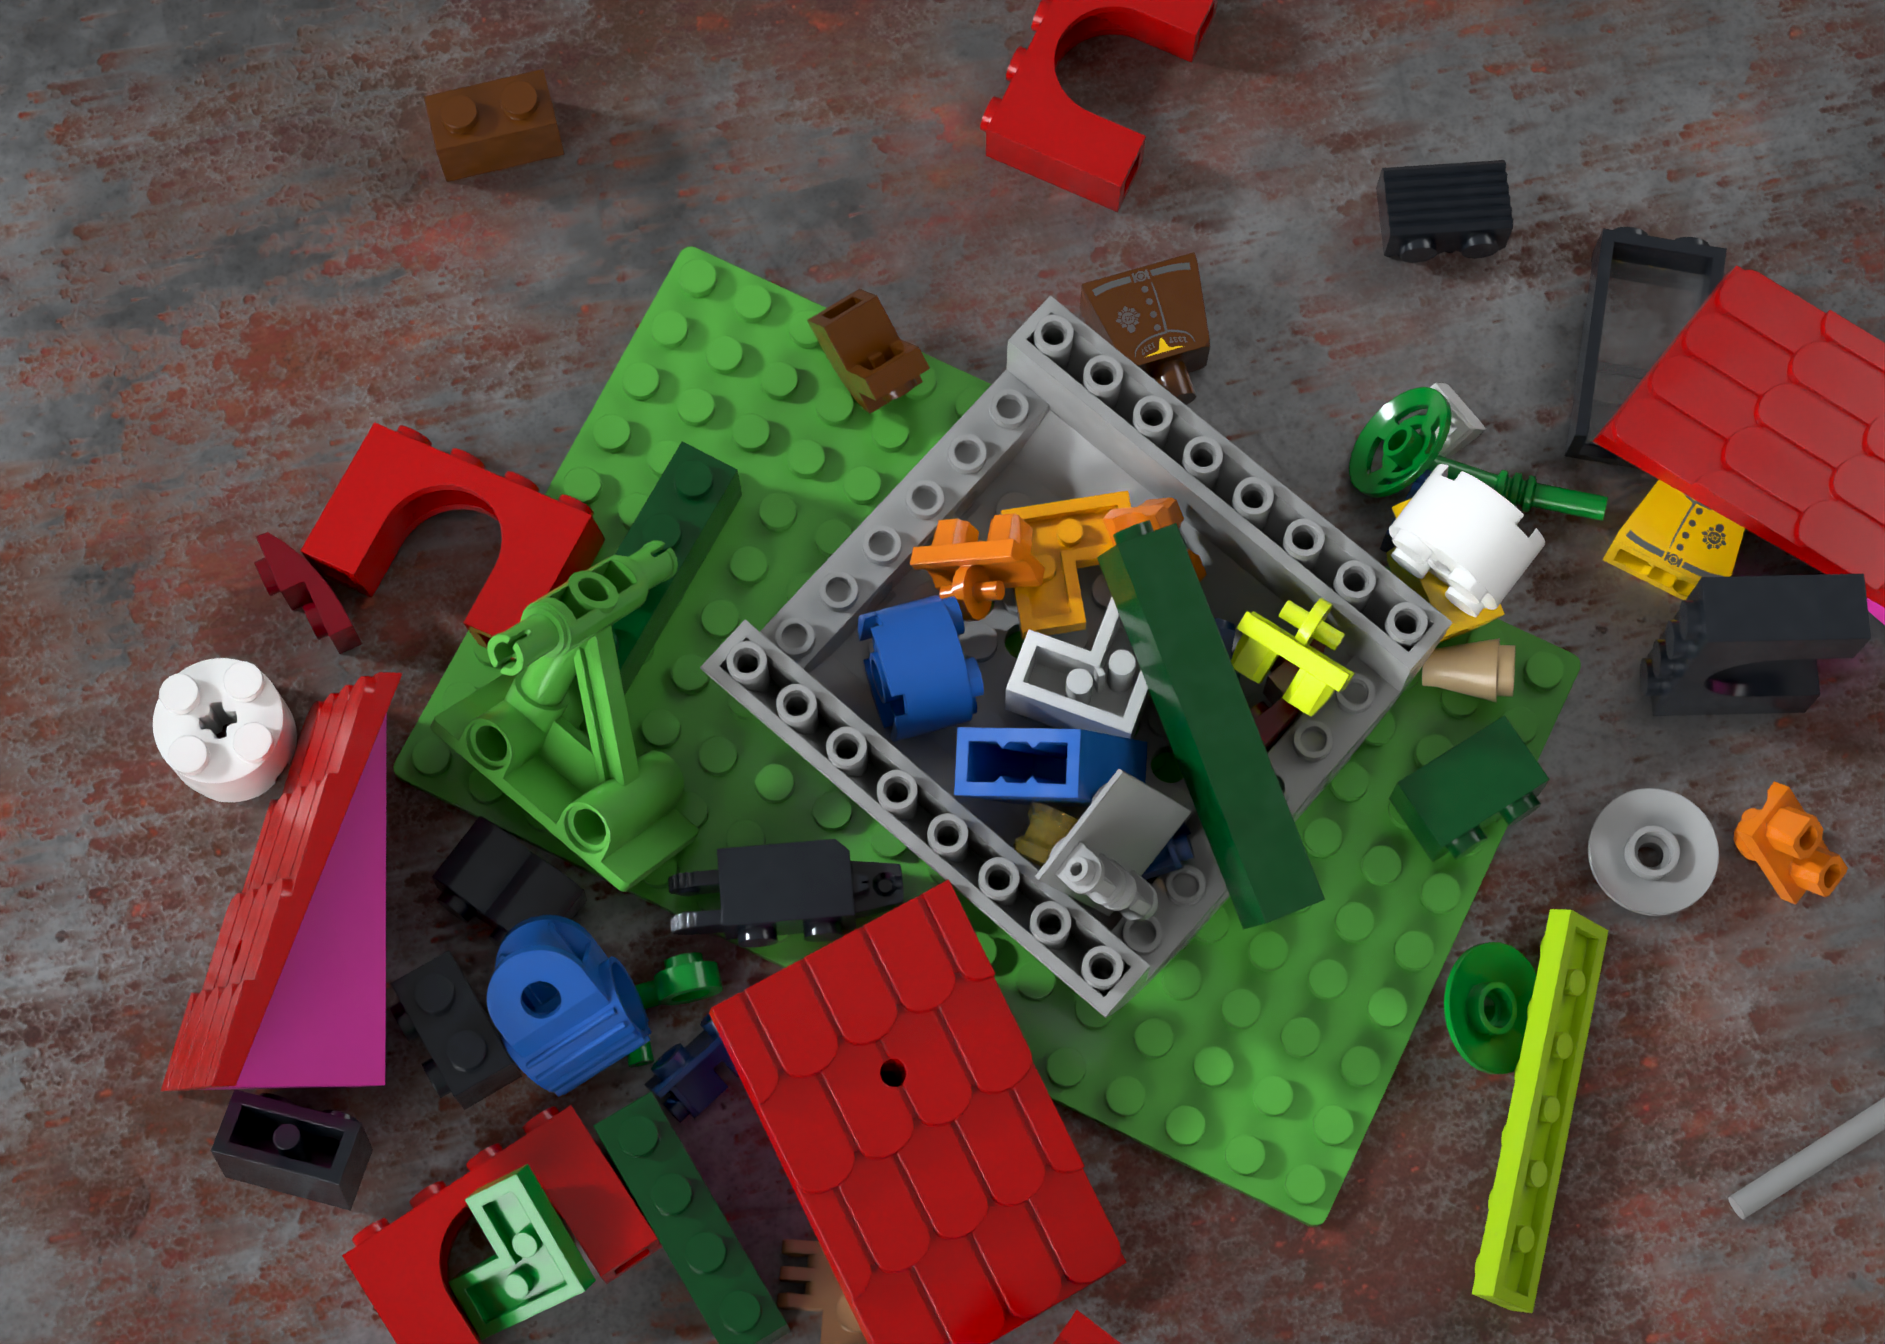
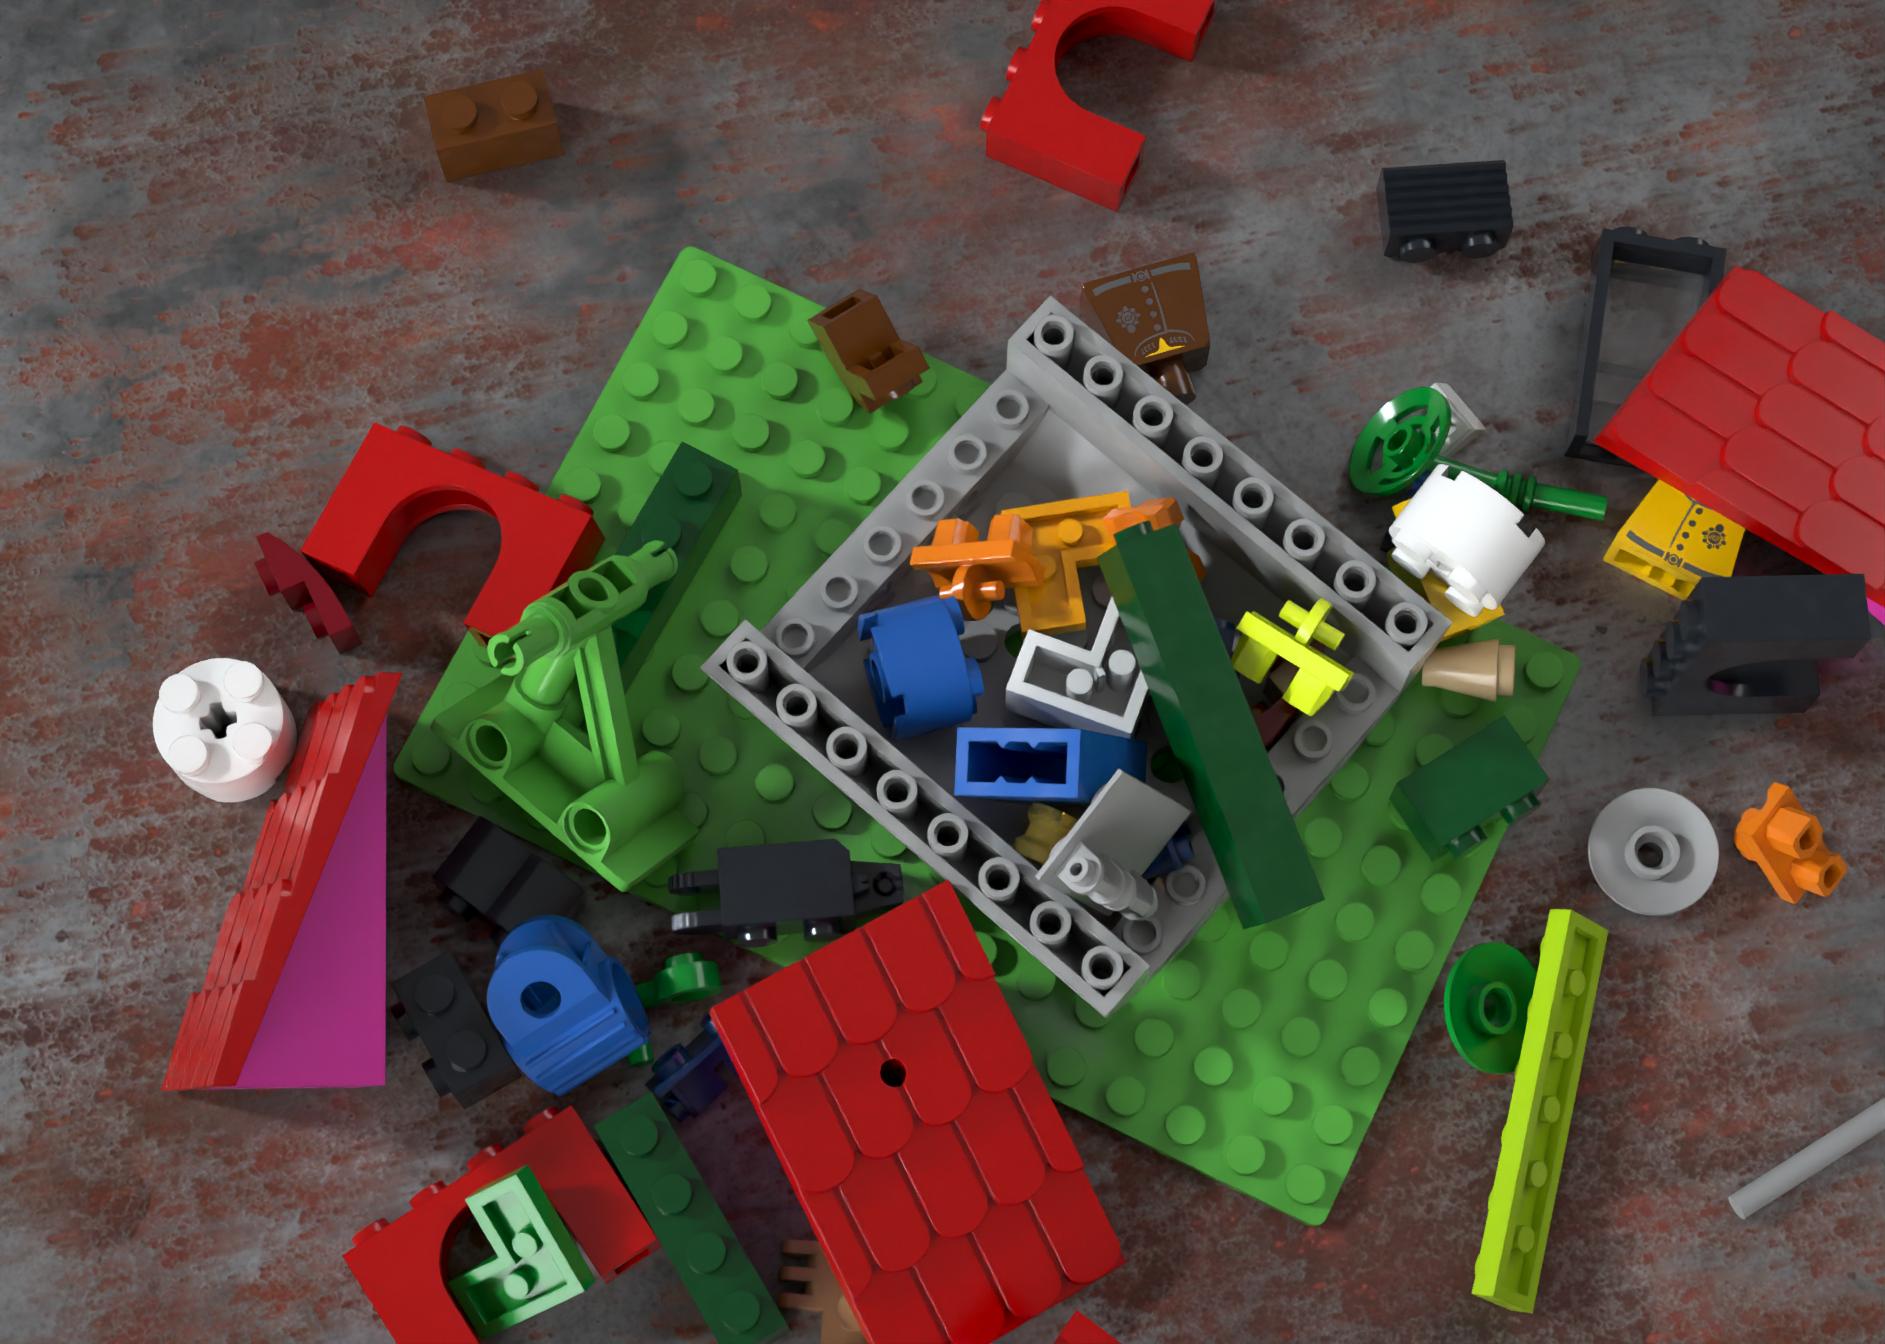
(292, 1148): black brick -> none

